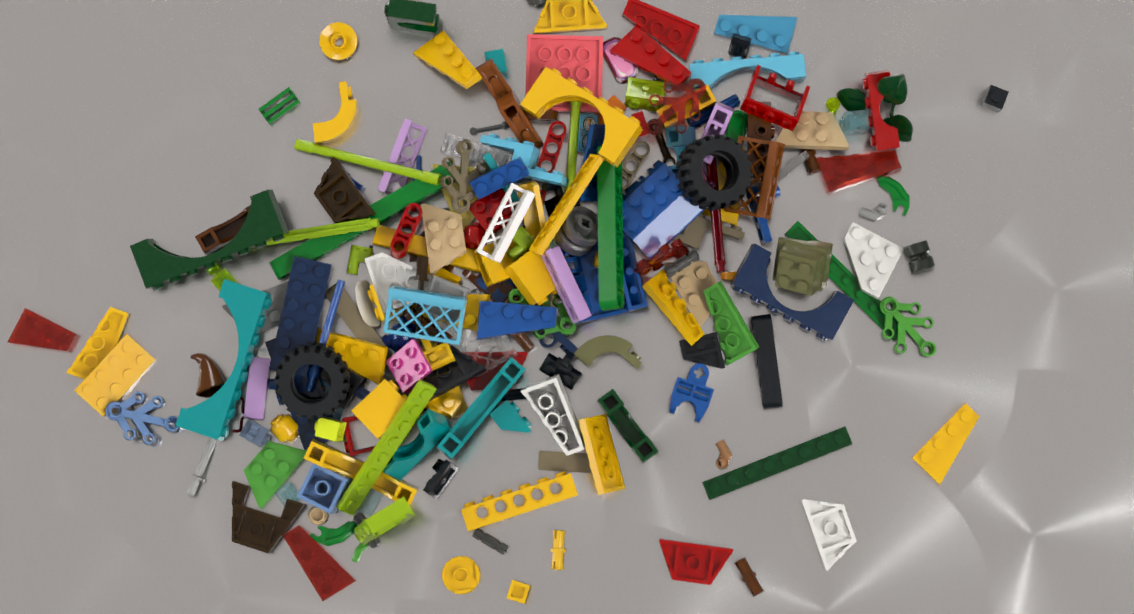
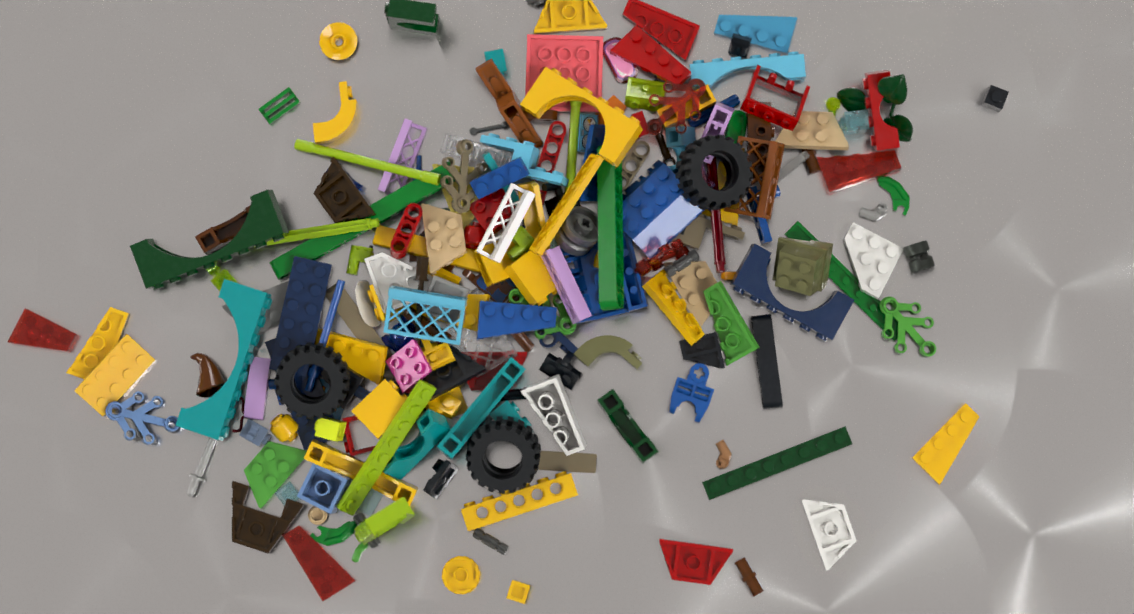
(448, 60): yellow wing -> none
(496, 477): none -> black tyre
(558, 550): yellow pin -> none
(601, 454): yellow plate -> none

